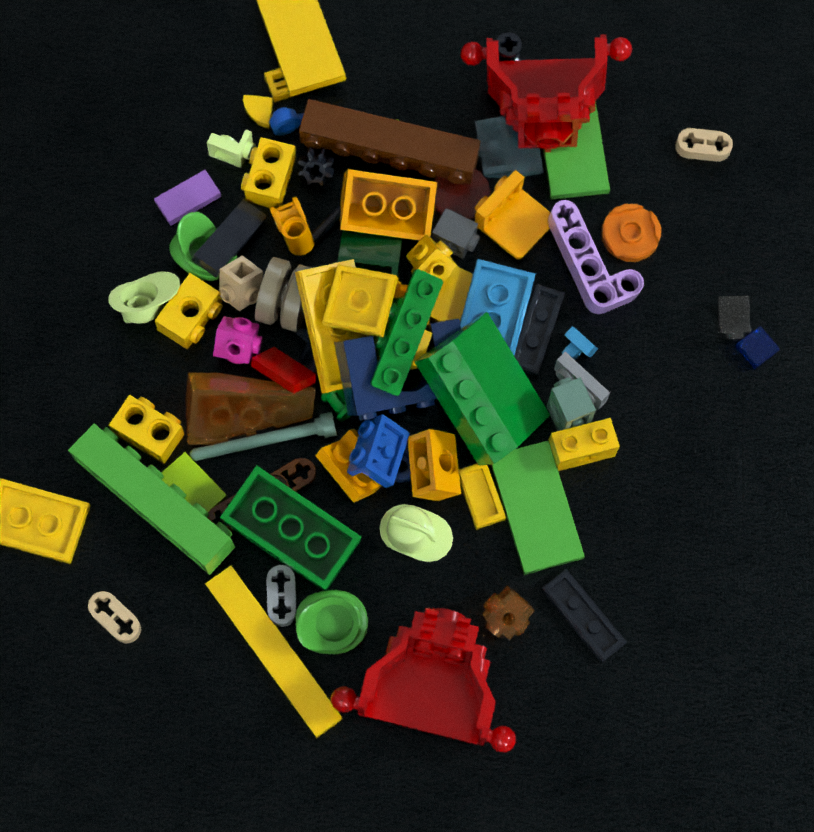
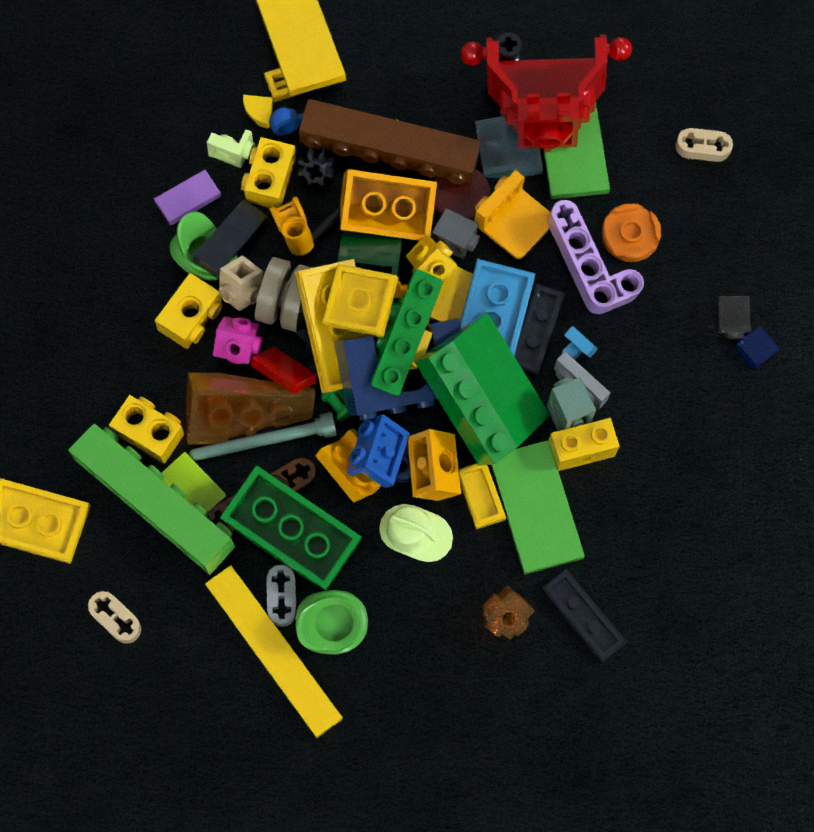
(144, 297): yellowish green piece -> none
(432, 682): red piece -> none

